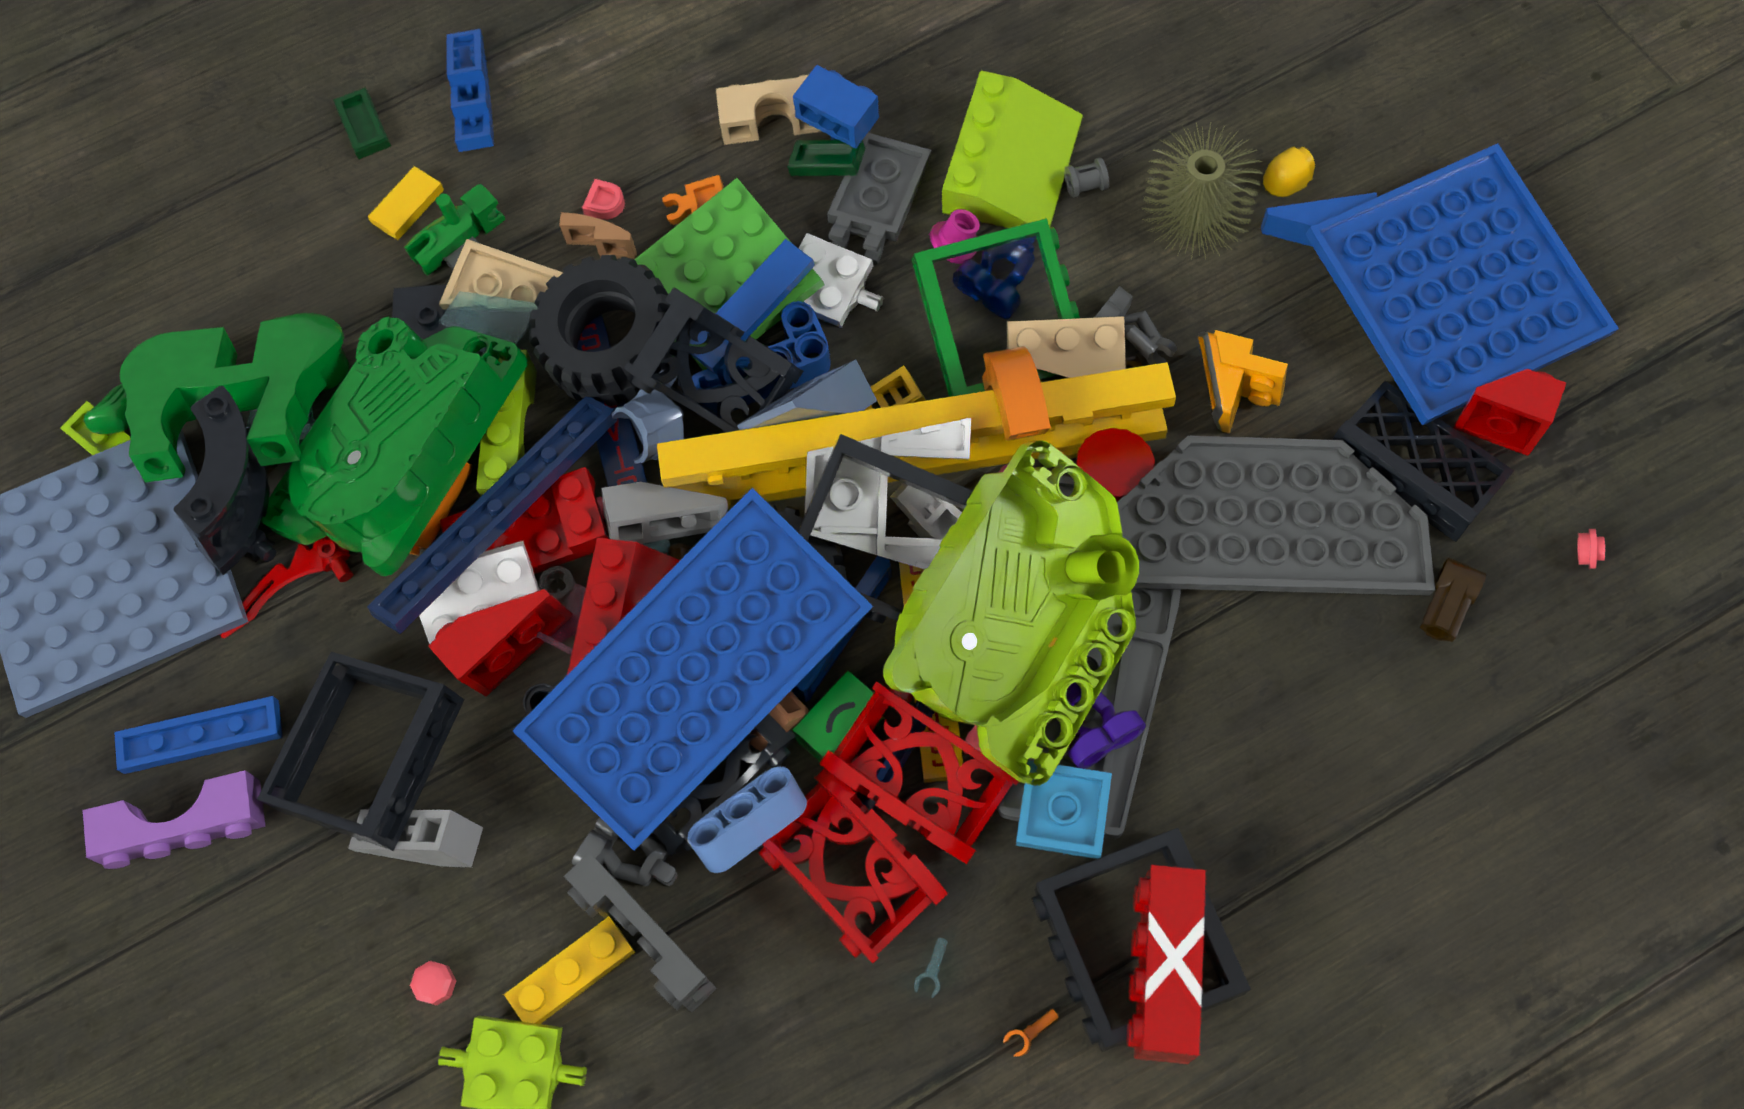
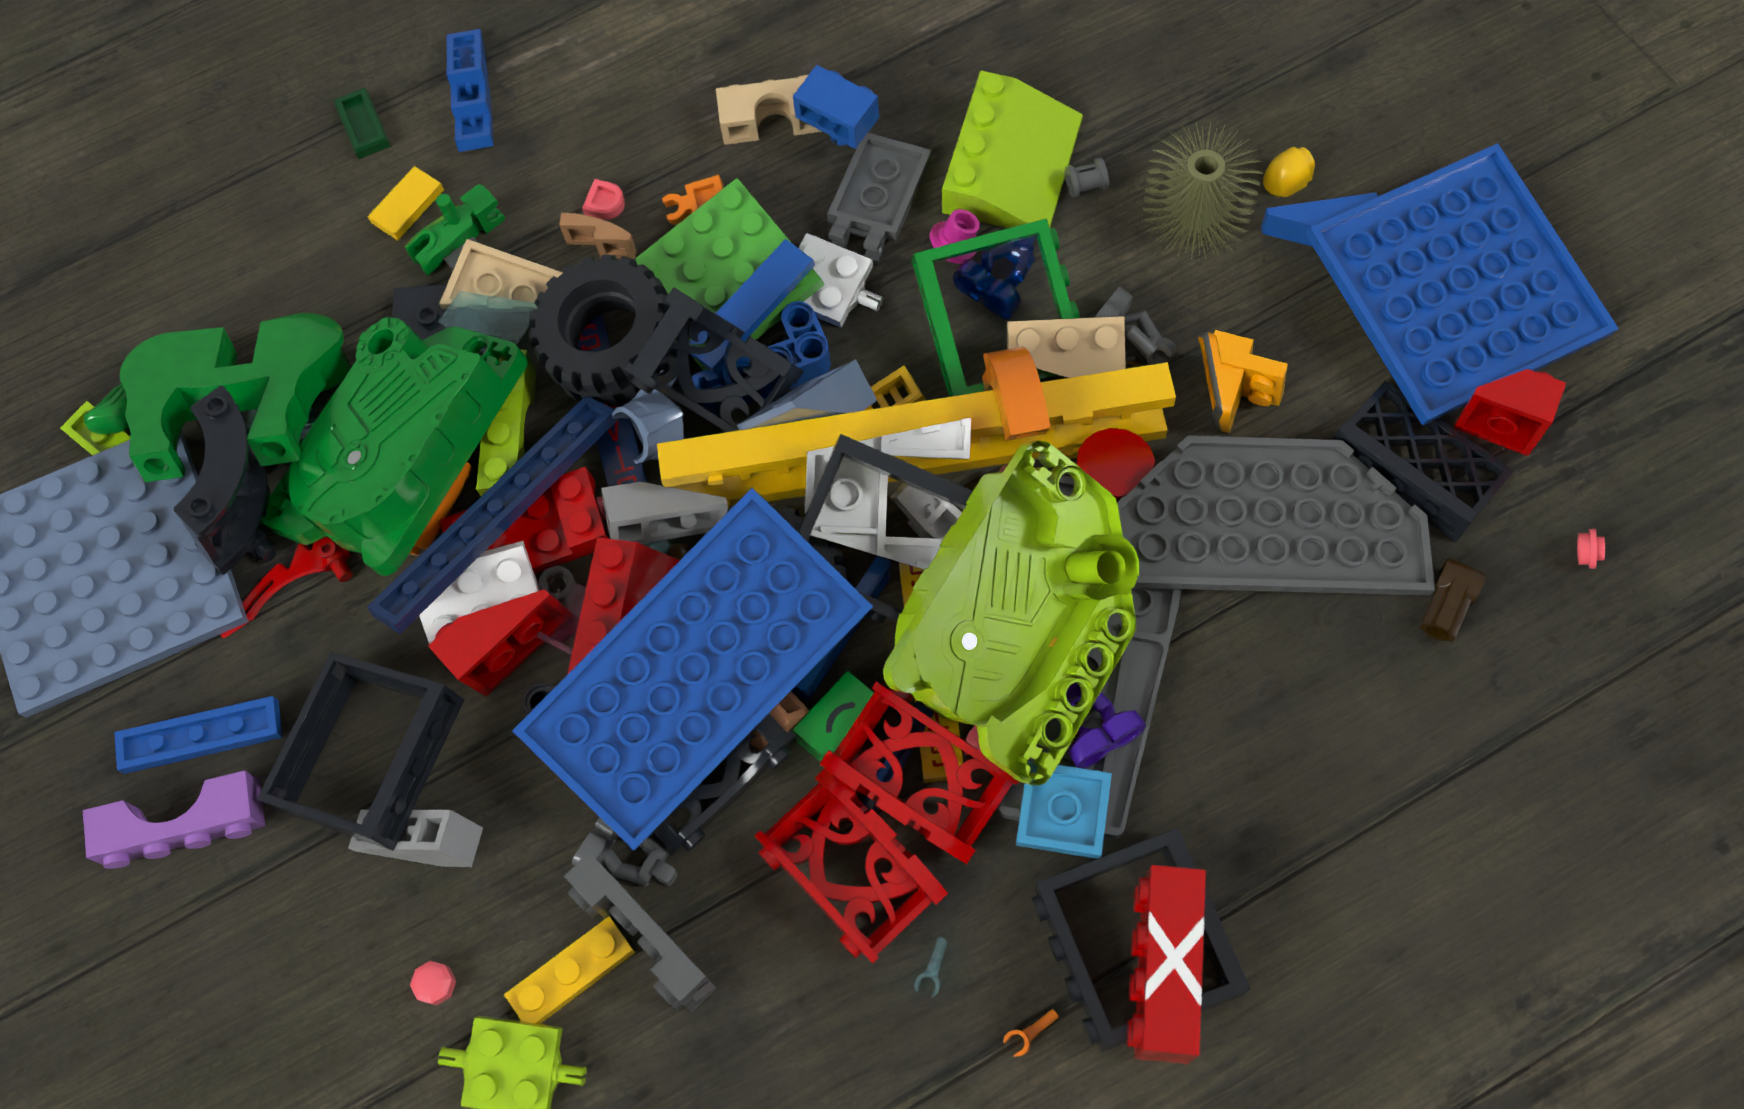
(747, 819): medium blue beam -> none
(825, 158): dark green tile -> none

